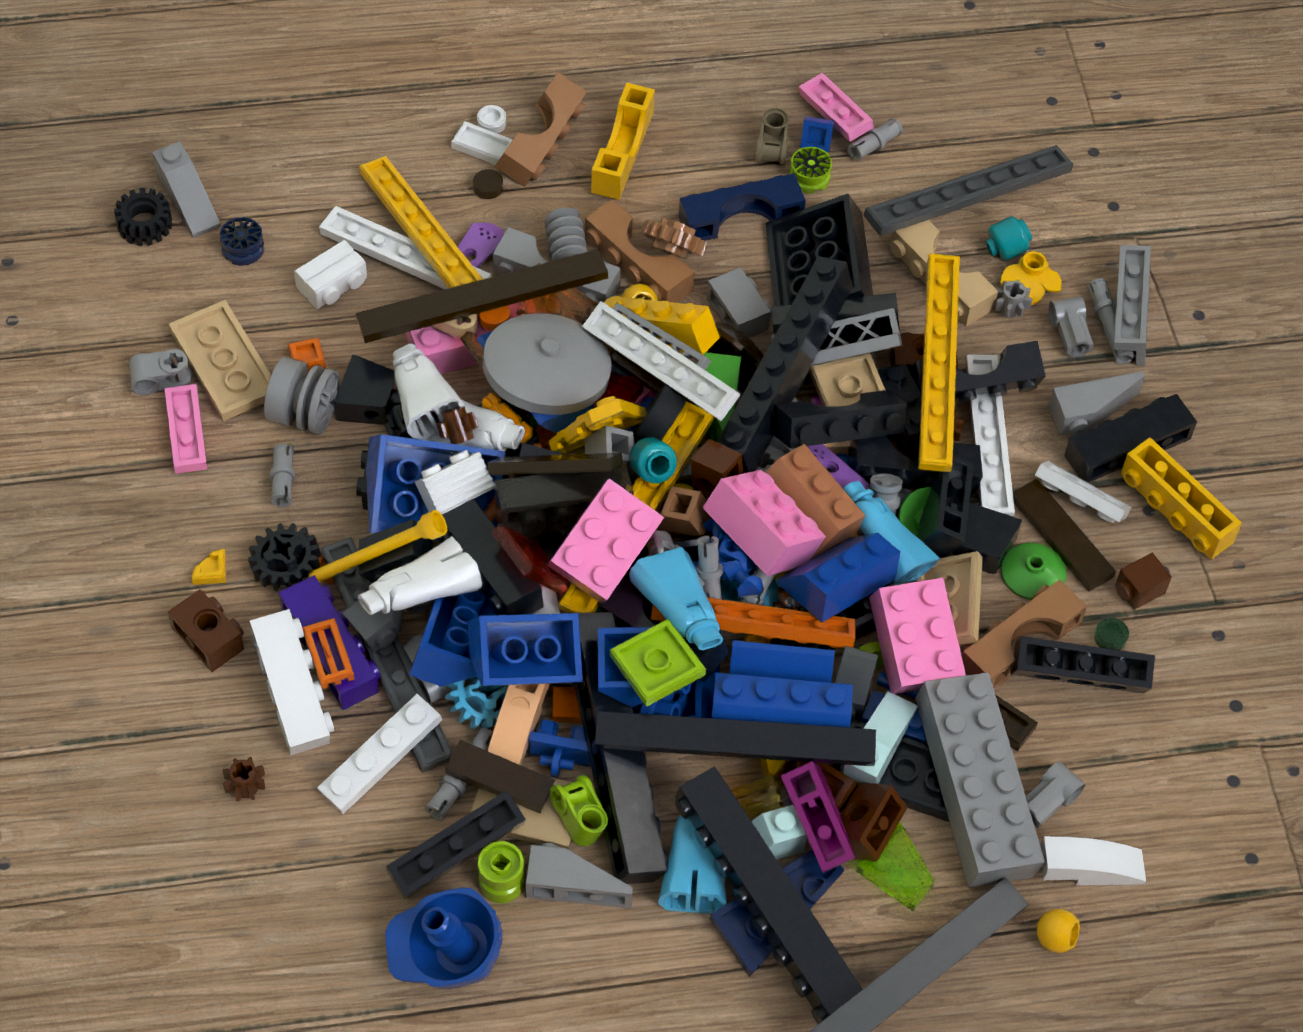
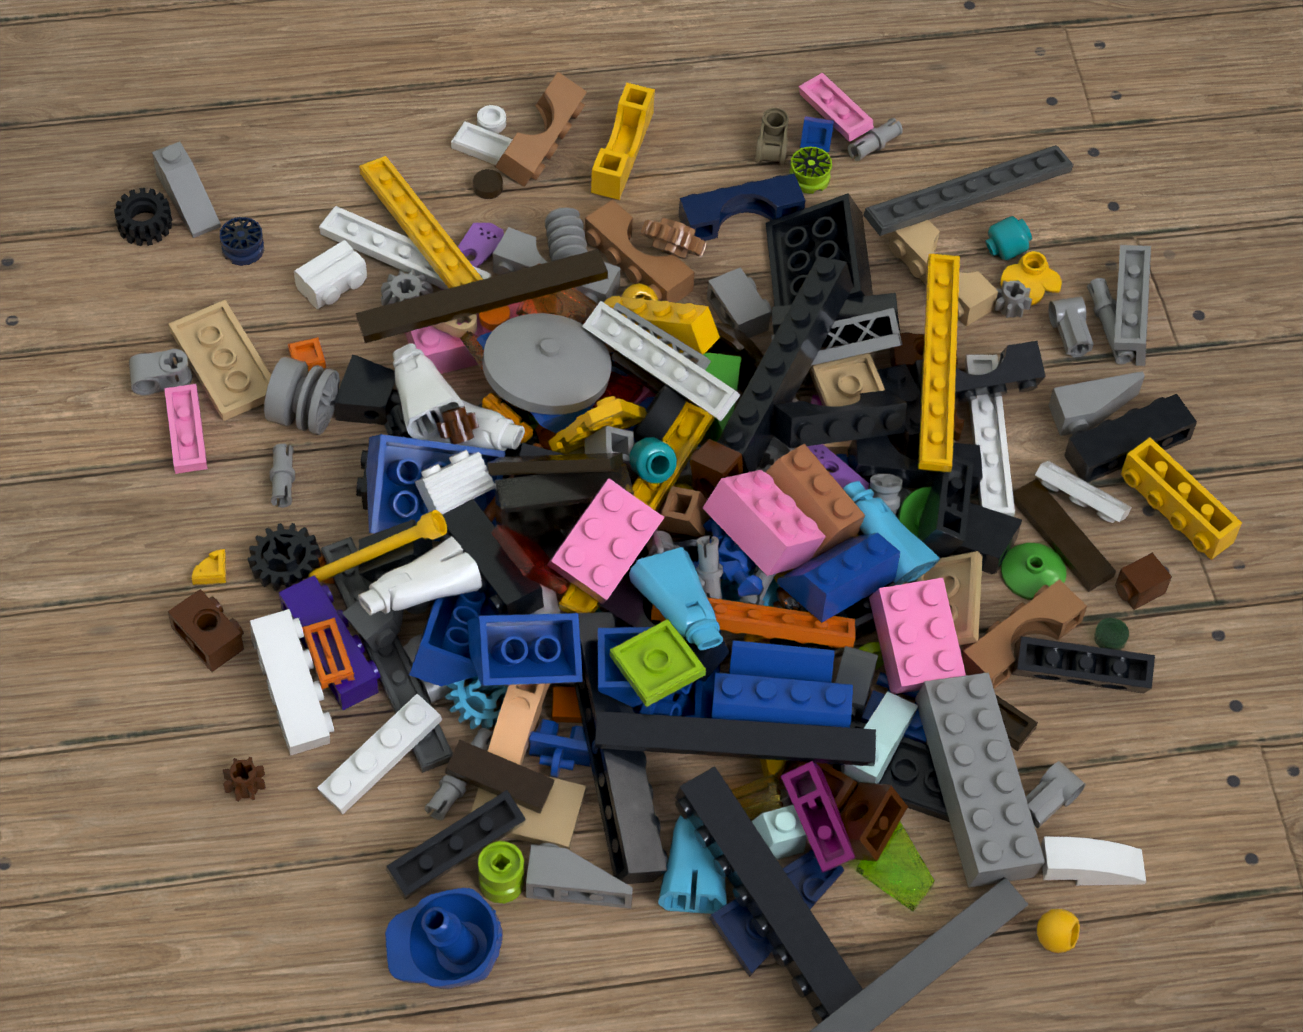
(404, 287): none -> light grey gear
(579, 803): lime piece -> none

